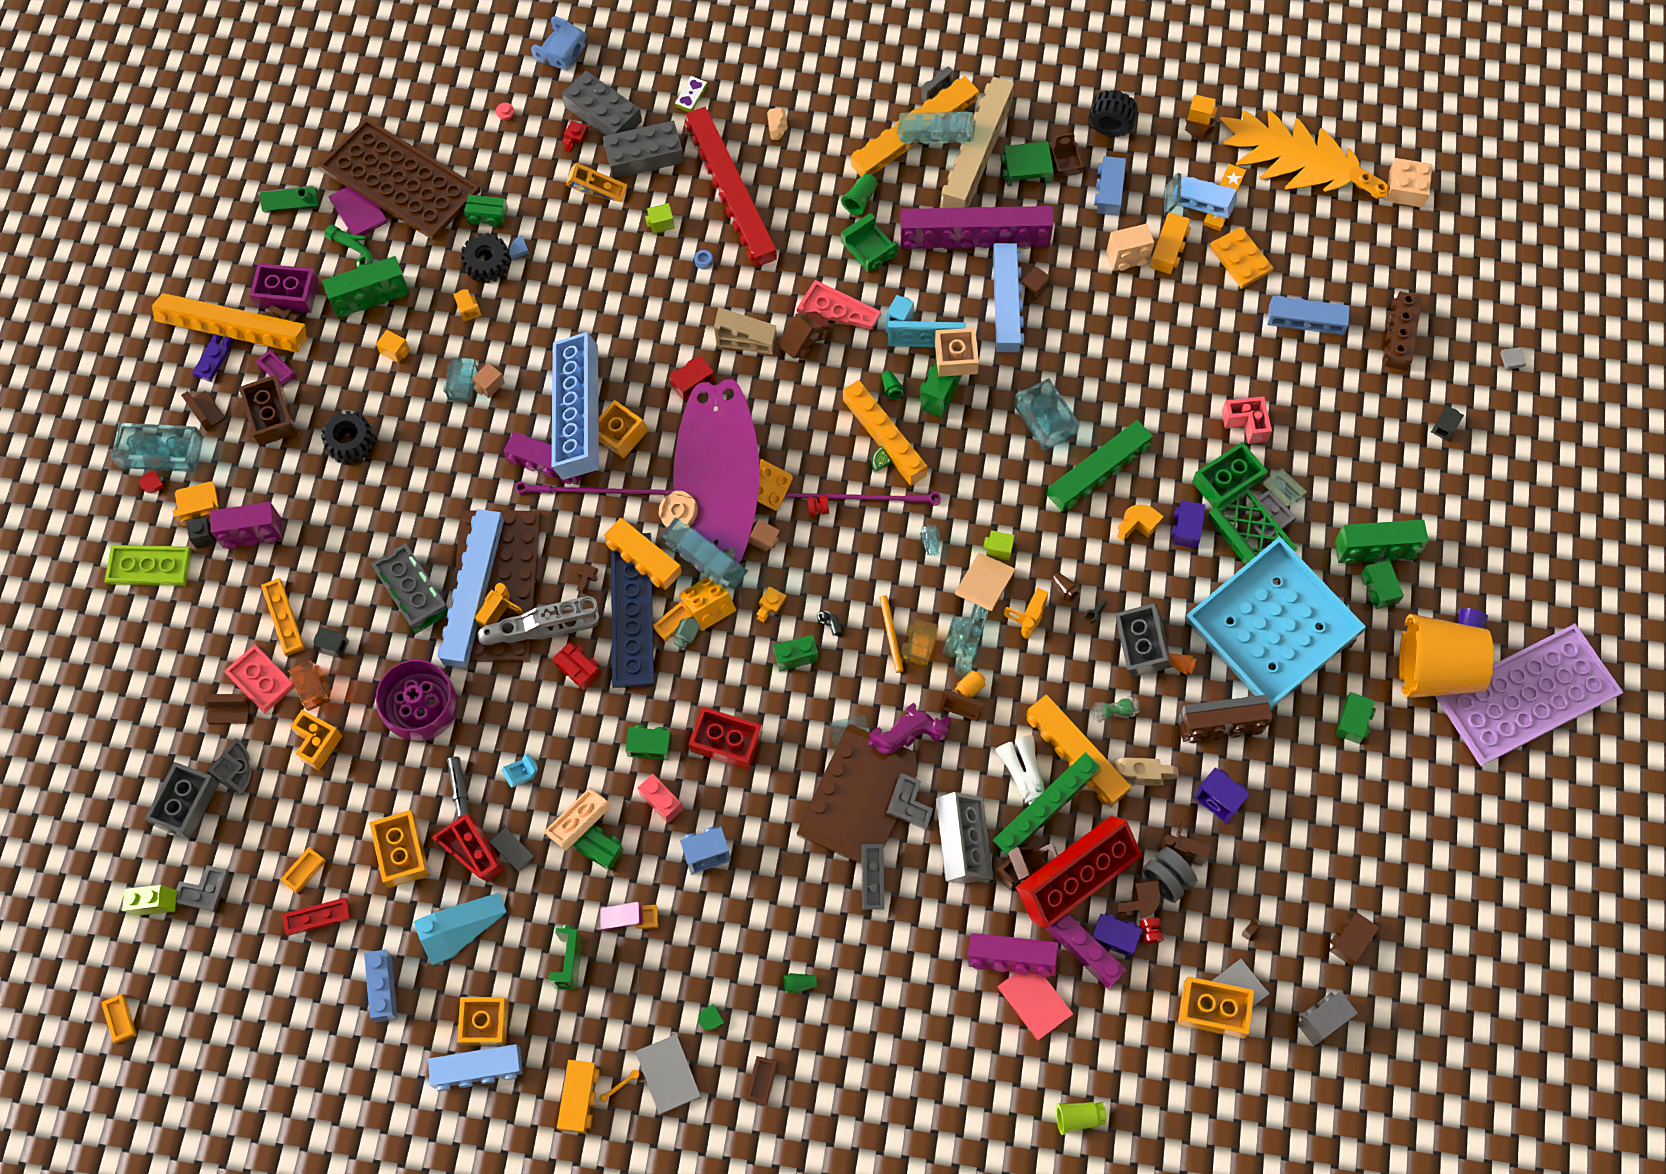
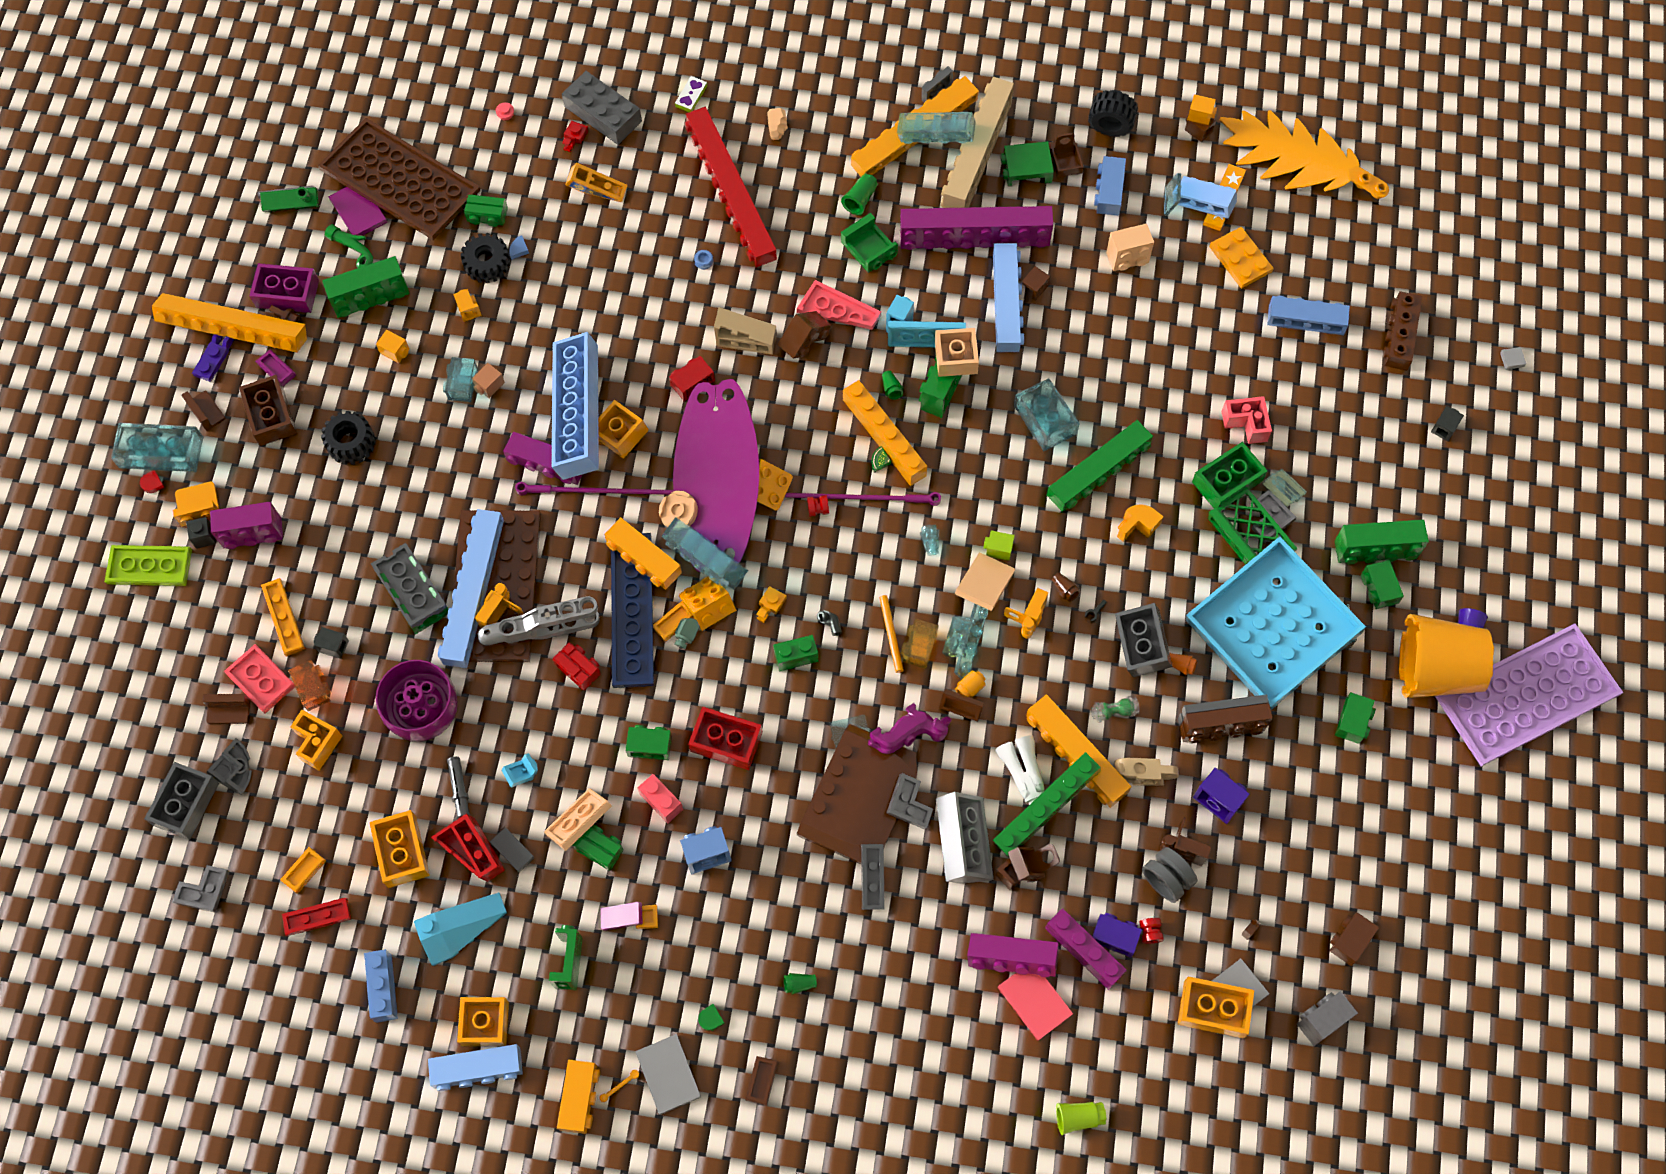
(119, 1018): light orange tile -> none
(149, 900): lime brick -> none
(561, 46): medium blue piece -> none
(587, 574): reddish brown piece -> none
(643, 149): dark grey brick -> none
(660, 218): lime brick -> none
(763, 535): nougat brick -> none
(1079, 871): red brick -> none
(1147, 899): reddish brown brick -> none
(1170, 243): light orange brick -> none
(1189, 524): dark purple brick -> none
(1409, 182): light nougat brick -> none

